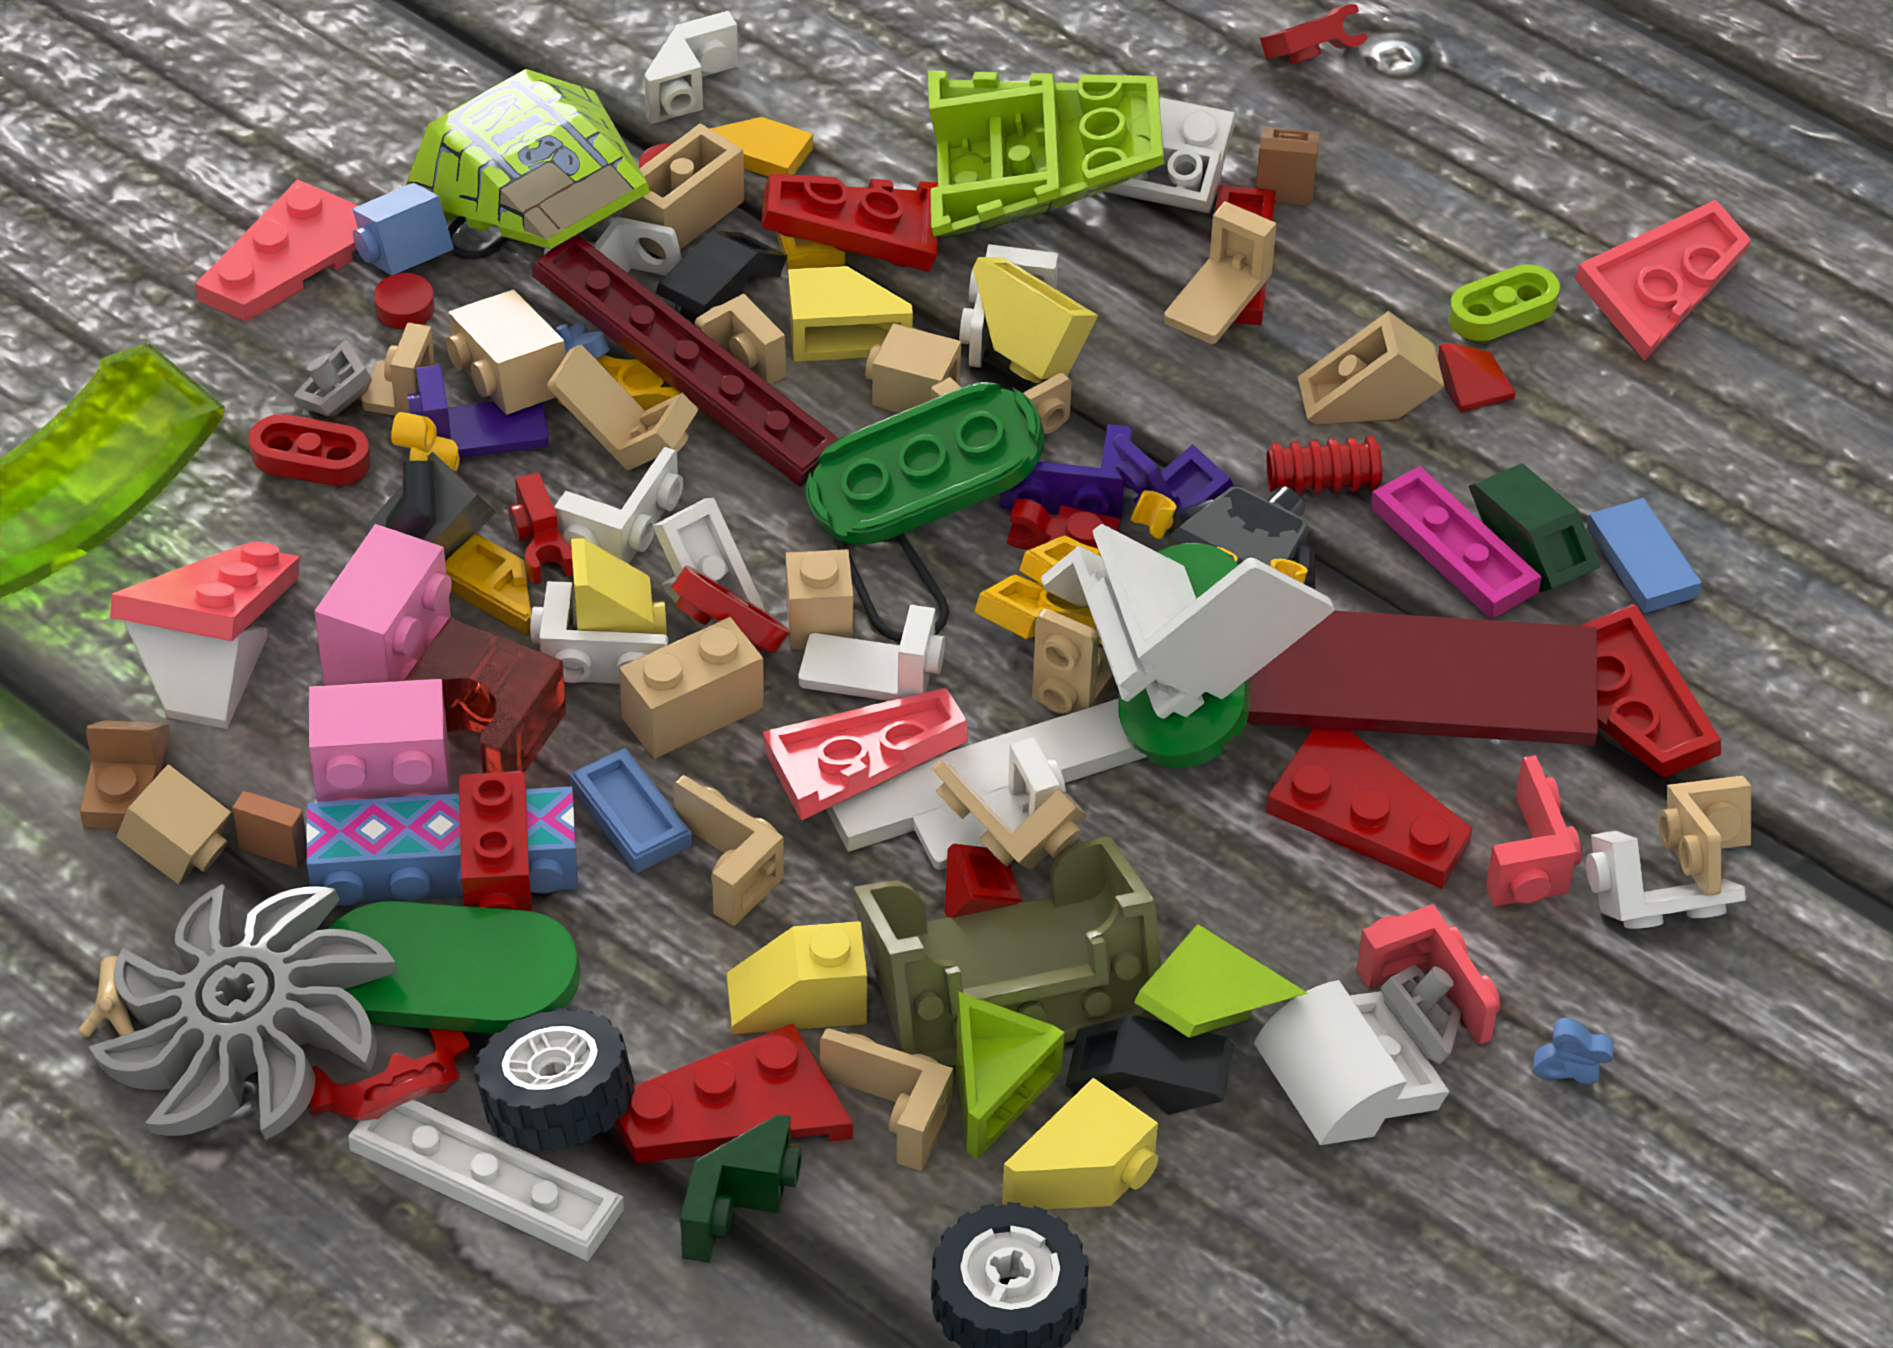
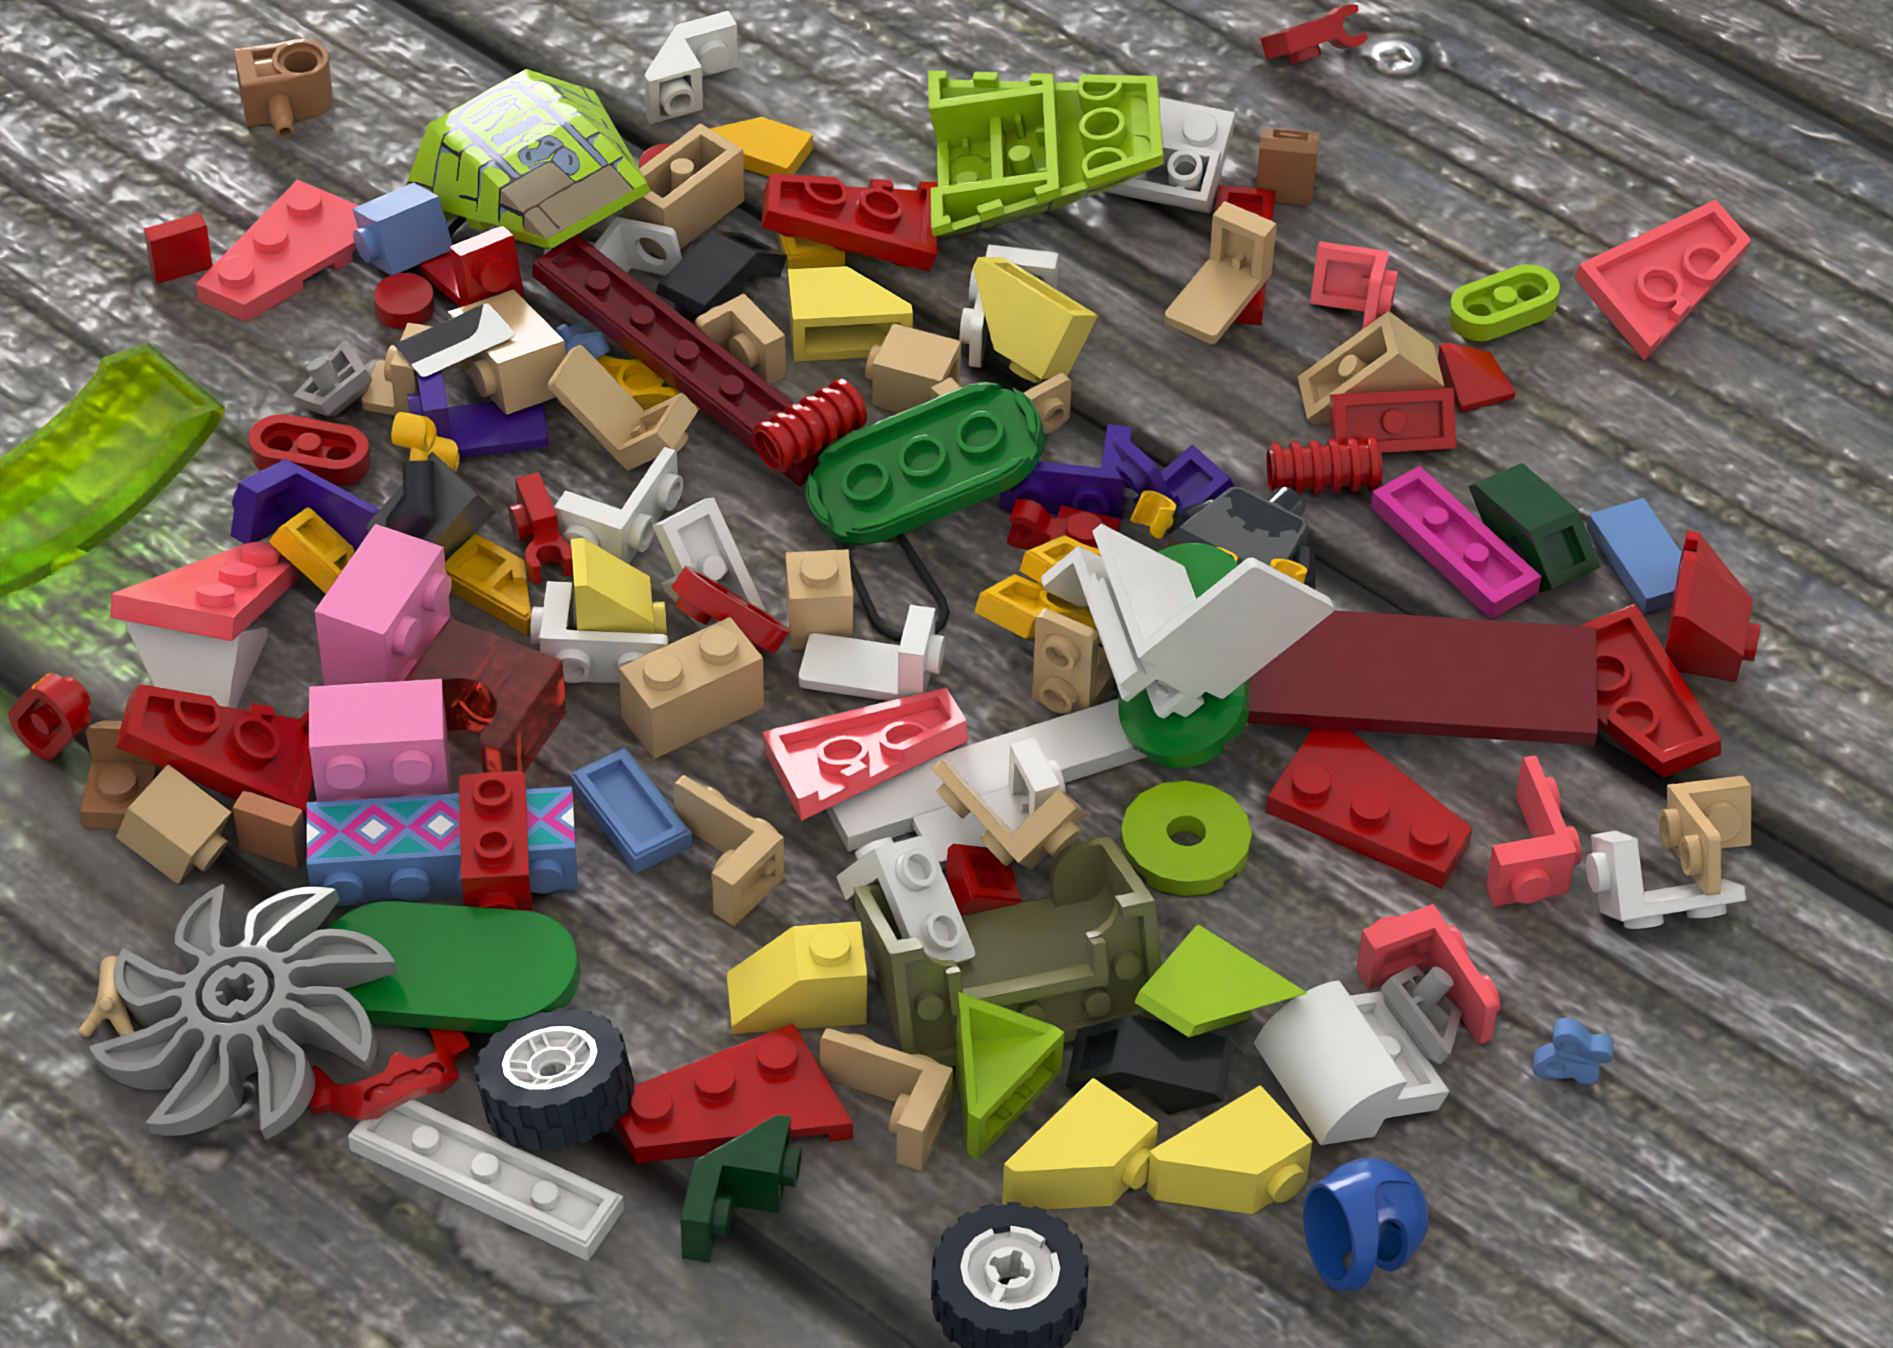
(51, 715): none -> red plate
(178, 248): none -> red tile
(220, 744): none -> red wing
(284, 83): none -> medium nougat piece
(286, 489): none -> dark purple bracket
(313, 548): none -> yellow tile
(455, 340): none -> sticker
(477, 268): none -> red bracket
(809, 425): none -> red piece
(914, 894): none -> white bracket
(1191, 809): none -> lime tile
(1233, 1158): none -> light yellow slope
(1353, 280): none -> coral bracket
(1366, 1211): none -> blue helmet
(1396, 418): none -> red plate
(1709, 616): none -> red slope

